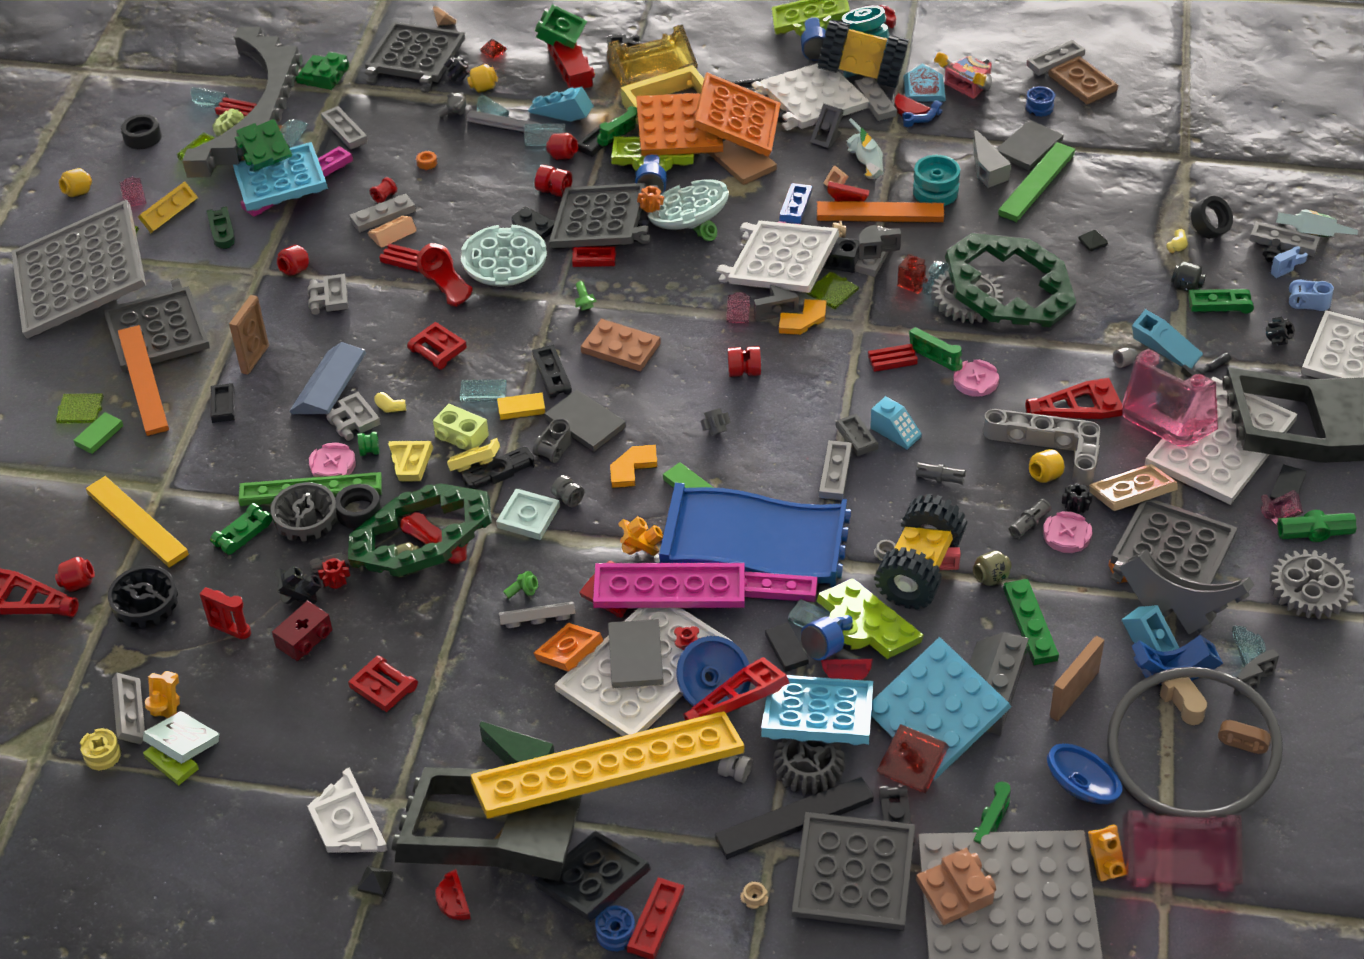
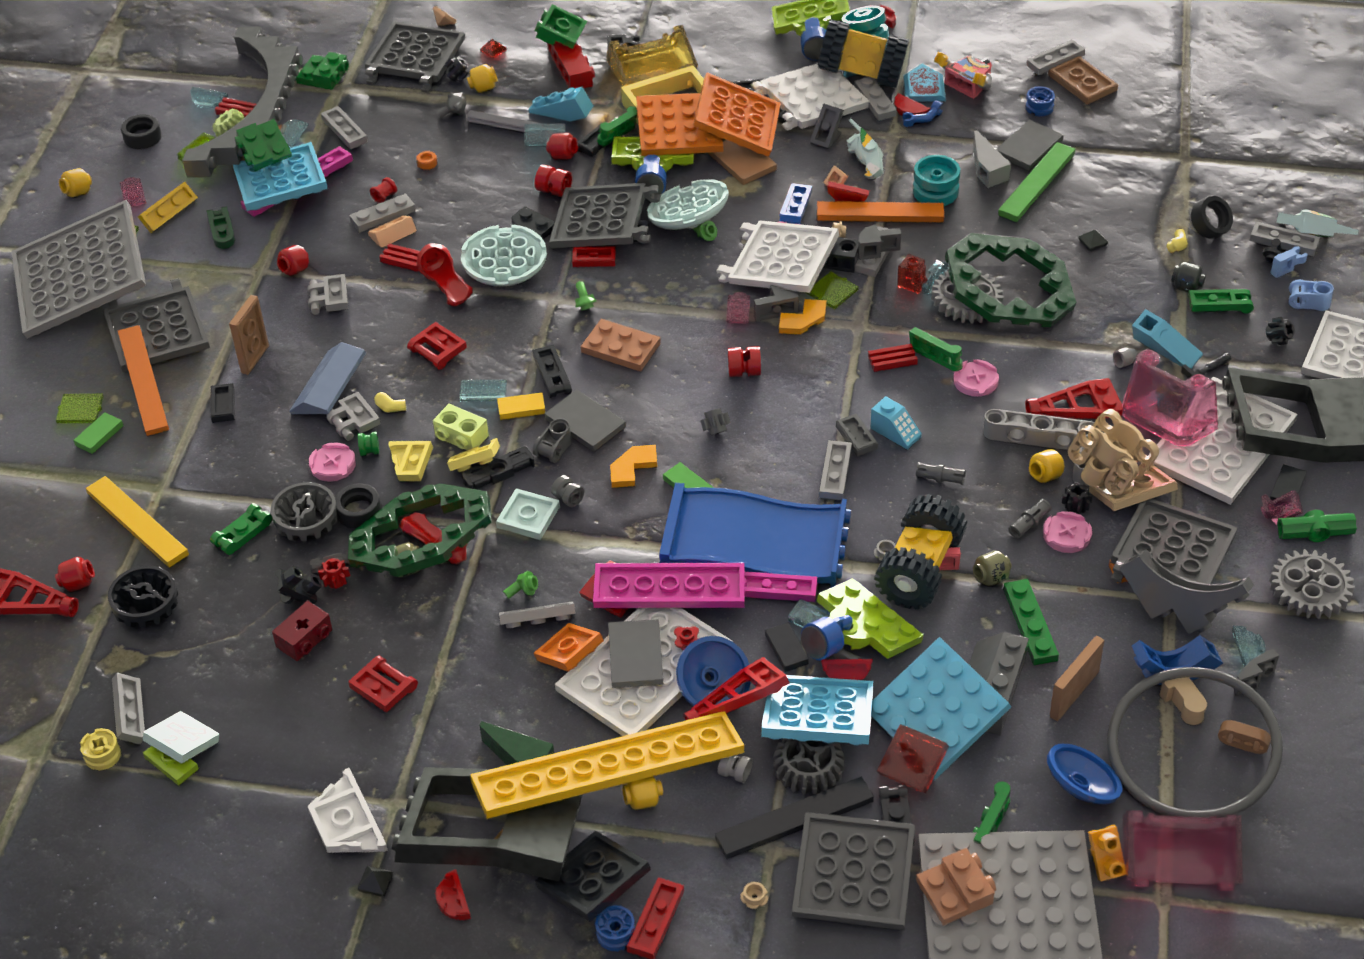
(162, 694): light orange hips -> none
(218, 614): red plate -> none
(266, 491): bright green tile -> none
(489, 106): clear light blue tile -> none
(638, 539): light orange hips -> none
(642, 793): none -> yellow head
(650, 199): orange gear -> none
(1112, 453): none -> tan piece
(1150, 627): medium azure slope -> none

